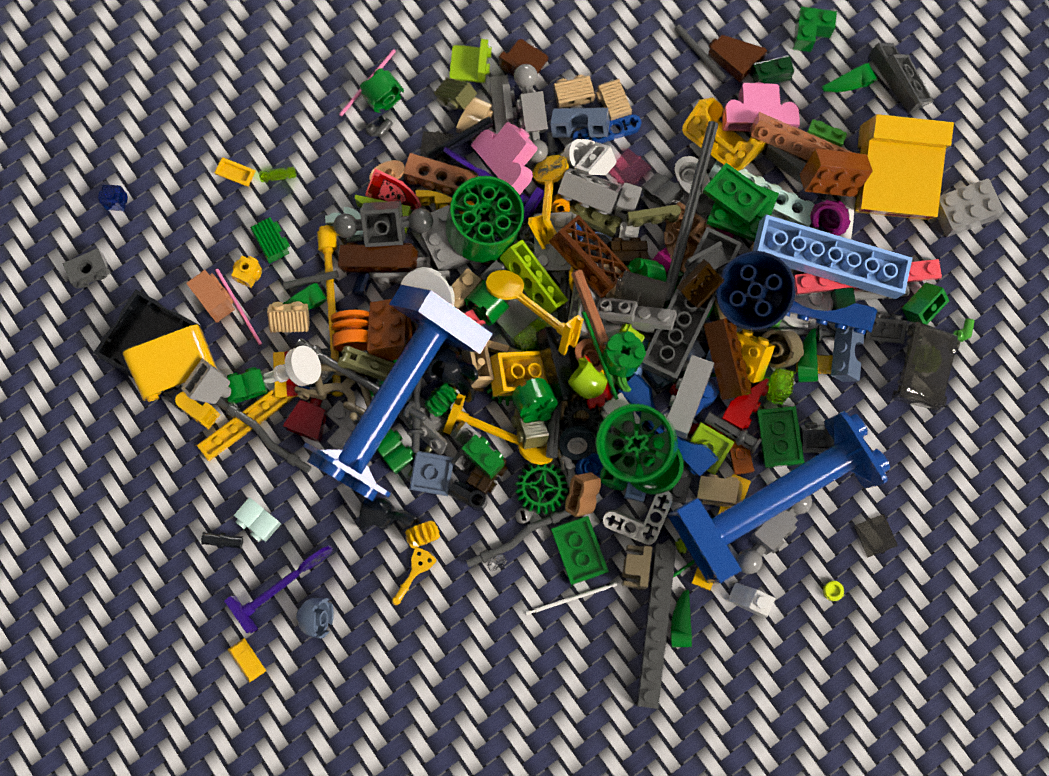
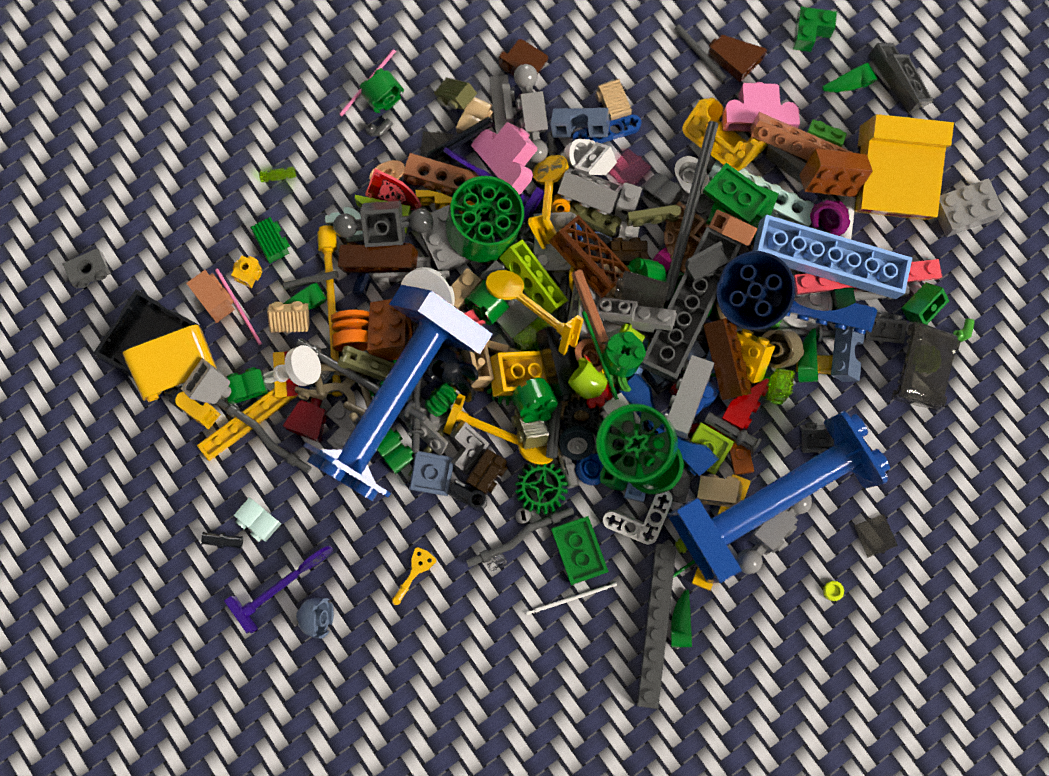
(113, 197): clear blue brick -> none
(234, 172): yellow tile -> none
(246, 660): yellow tile -> none
(382, 514): black piece -> none
(422, 534): yellow gear -> none
(470, 62): lime bracket -> none
(480, 453): green brick -> none
(574, 91): tan brick -> none
(582, 494): medium nougat brick -> none
(637, 567): dark tan panel -> none
(700, 284): dark brown bracket -> none
(733, 227): none -> nougat slope
(751, 600): white slope -> none
(773, 70): dark green brick -> none
(780, 437): green plate -> none

